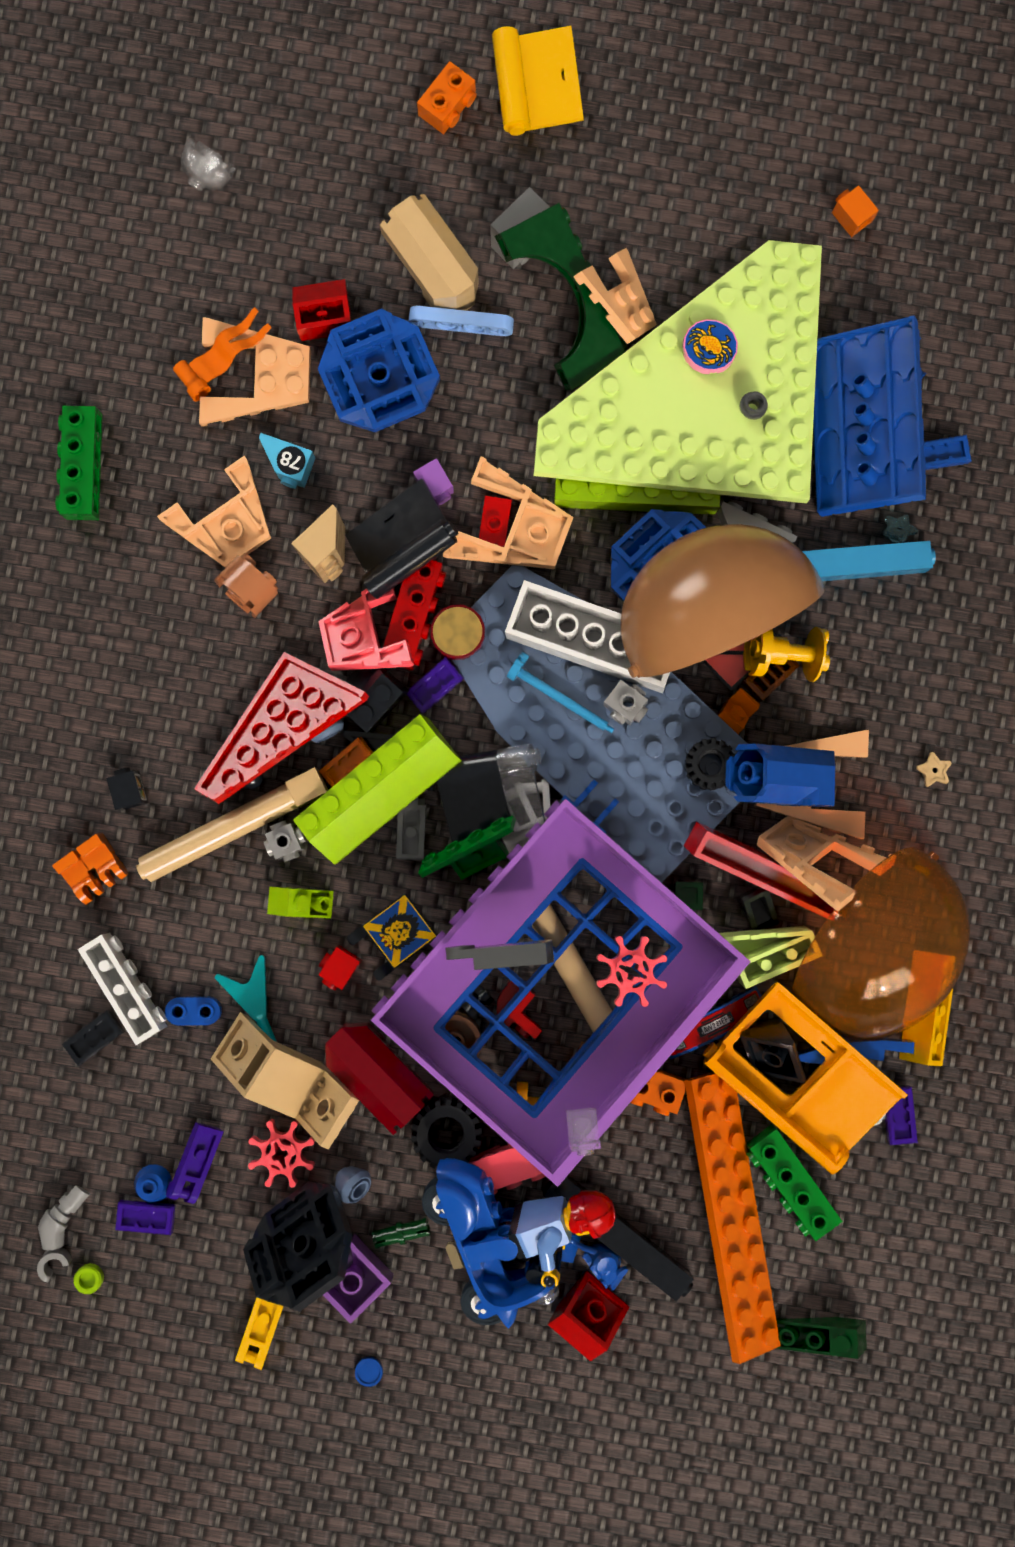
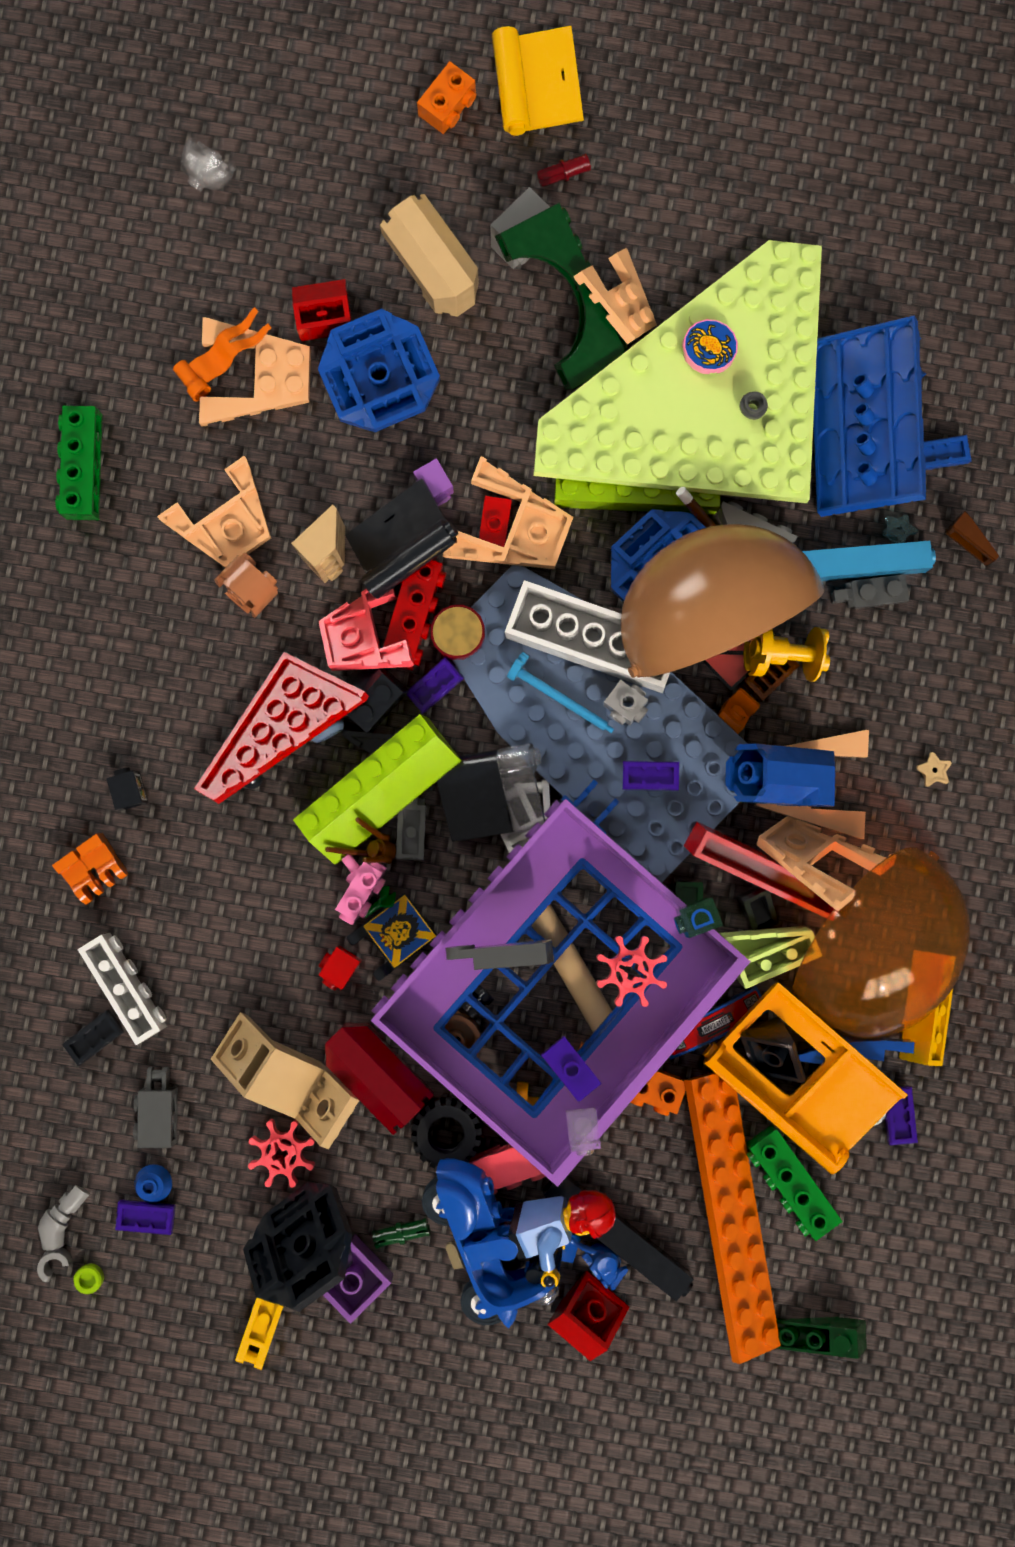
(156, 1112): none -> dark grey brick
(192, 1010): blue plate -> none
(195, 1163): dark purple plate -> none
(232, 825): tan brick -> none
(251, 996): teal piece -> none
(288, 460): medium azure slope -> none
(294, 845): light grey brick -> none
(300, 902): lime slope -> none
(346, 761): orange plate -> none
(352, 1184): sand blue cone -> none
(363, 882): none -> bright pink brick
(368, 1371): blue piece -> none
(378, 851): none -> reddish brown plant
(384, 900): none -> green hand
(461, 320): light blue beam -> none
(474, 852): green bracket -> none
(525, 1025): red brick -> none
(564, 170): none -> dark red axle
(571, 1069): none -> dark purple plate
(650, 775): none -> dark purple plate
(693, 759): black tyre -> none
(694, 507): none -> reddish brown bar
(697, 918): none -> clear green brick
(854, 210): orange brick -> none
(873, 592): none -> dark grey hinge
(969, 536): none -> reddish brown slope

